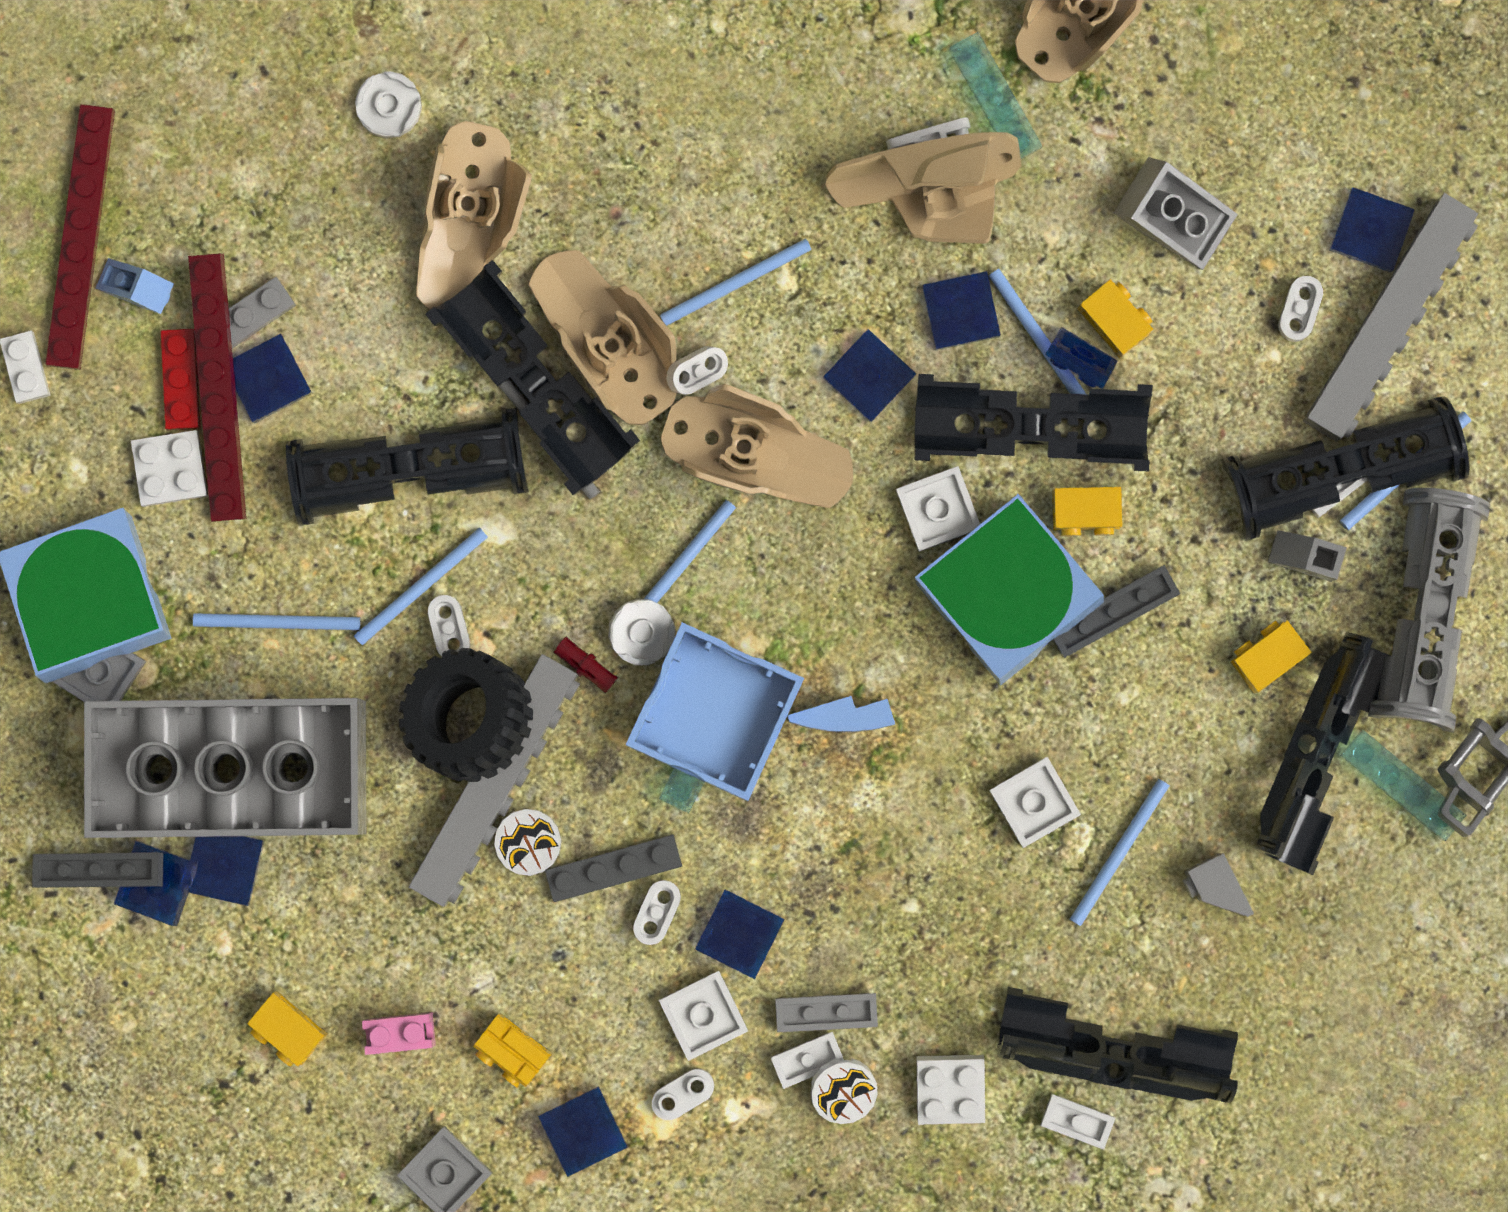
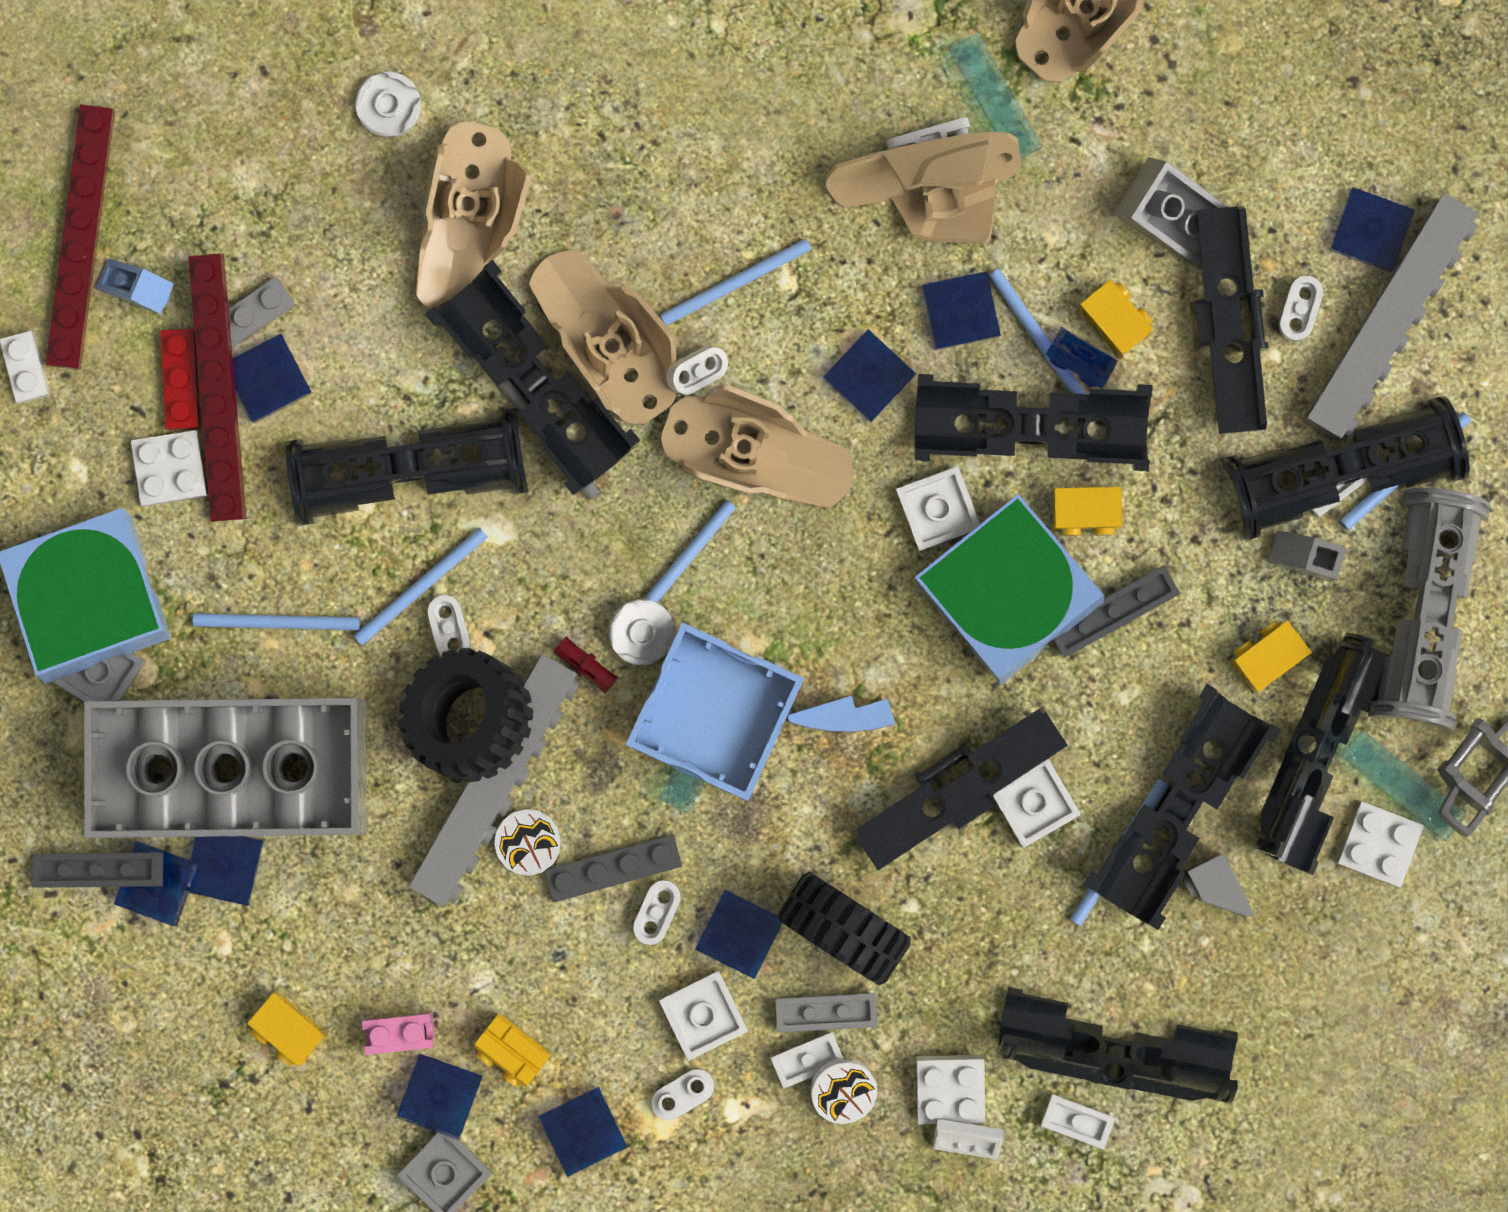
(439, 1096): none -> clear blue plate
(844, 928): none -> black tyre
(966, 797): none -> black piece
(967, 1139): none -> white plate
(1227, 256): none -> black piece
(1241, 742): none -> black piece
(1380, 844): none -> white plate

